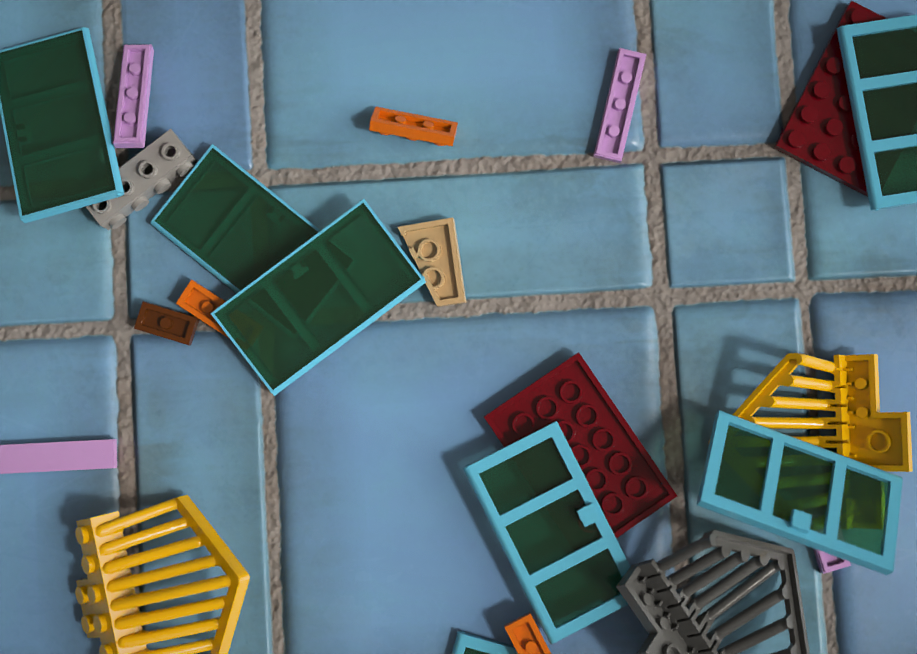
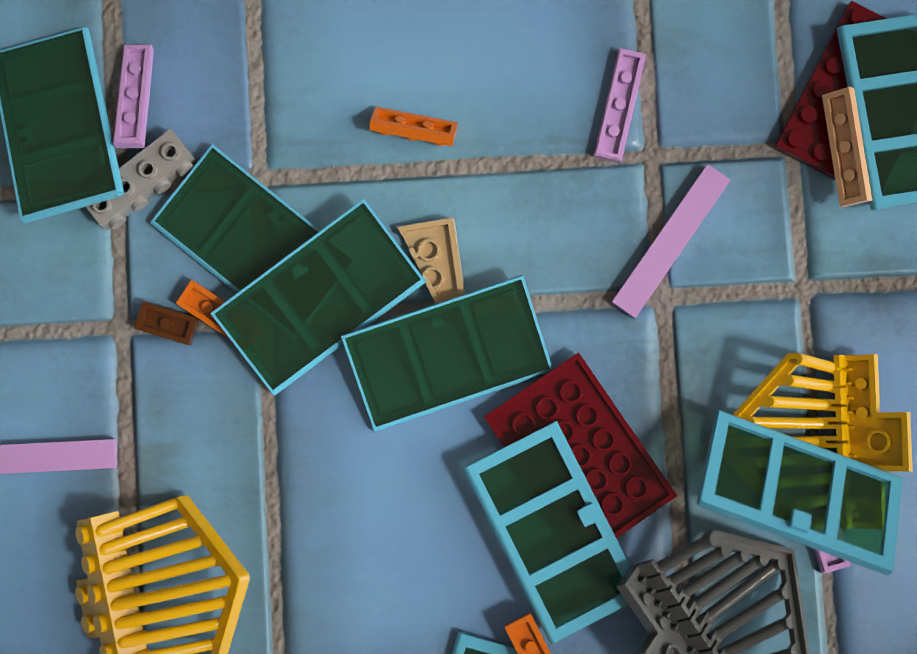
(447, 353): none -> clear green door
(670, 241): none -> lavender tile
(847, 147): none -> light nougat plate

